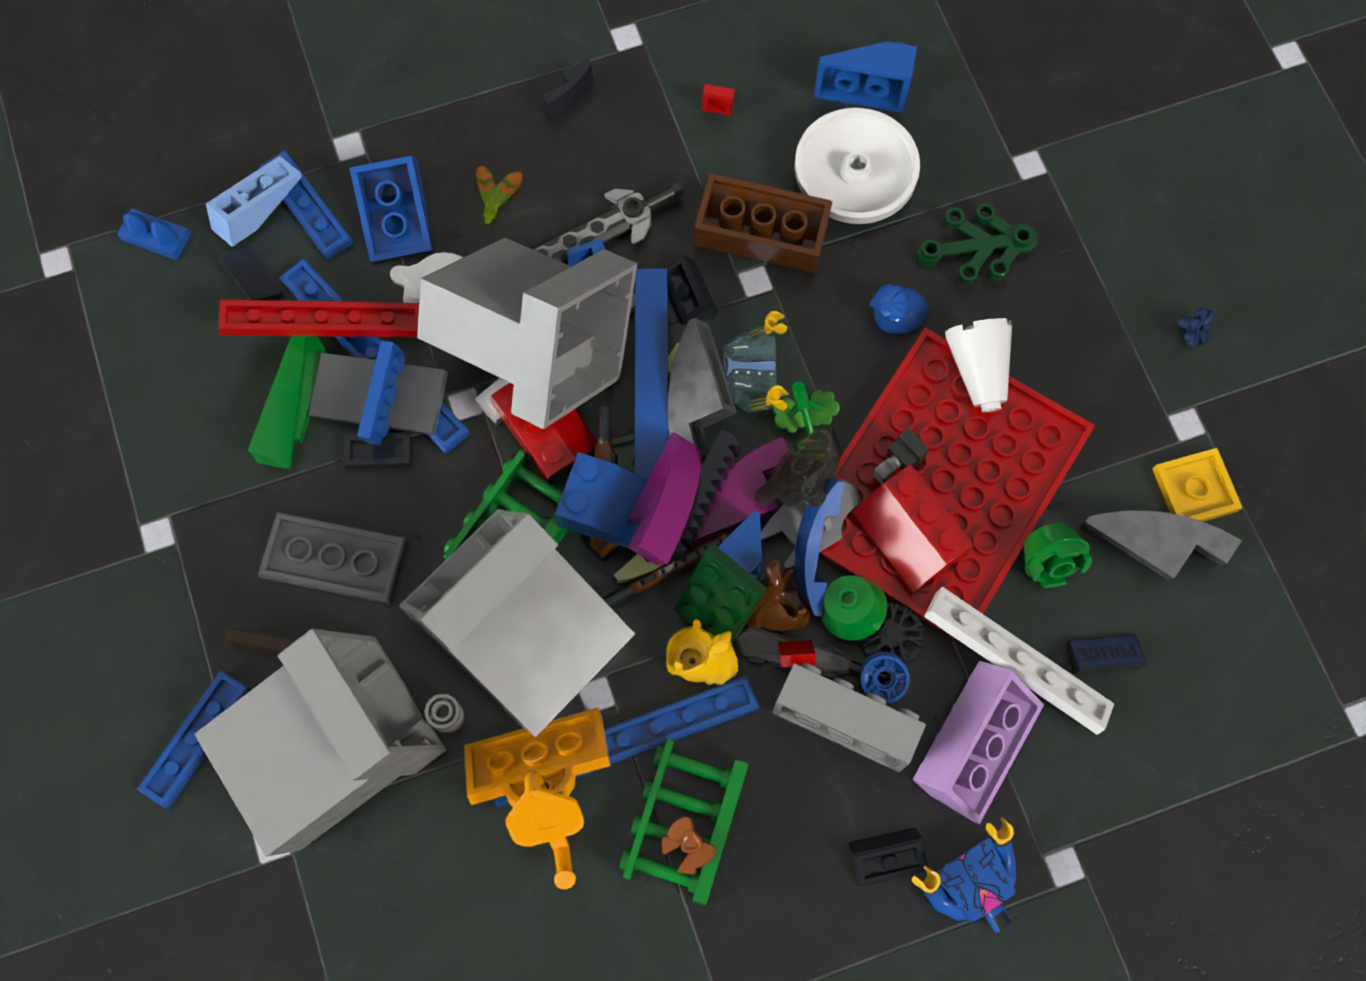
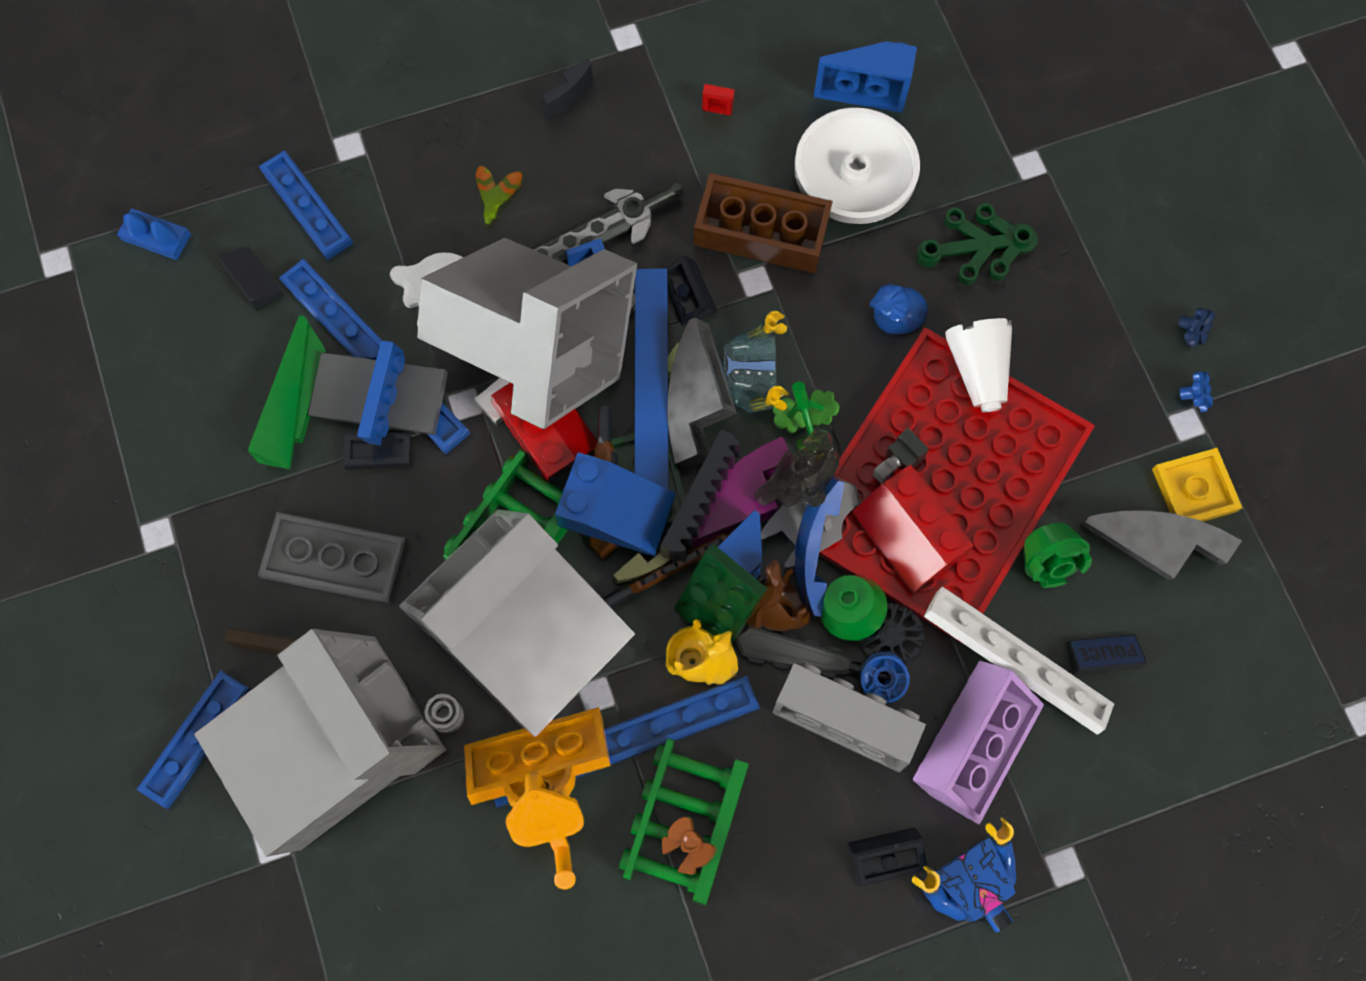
(250, 202): light blue slope -> none
(318, 318): red plate -> none
(392, 208): blue slope -> none
(666, 501): magenta slope -> none
(796, 652): red tile -> none
(1199, 391): none -> blue plant

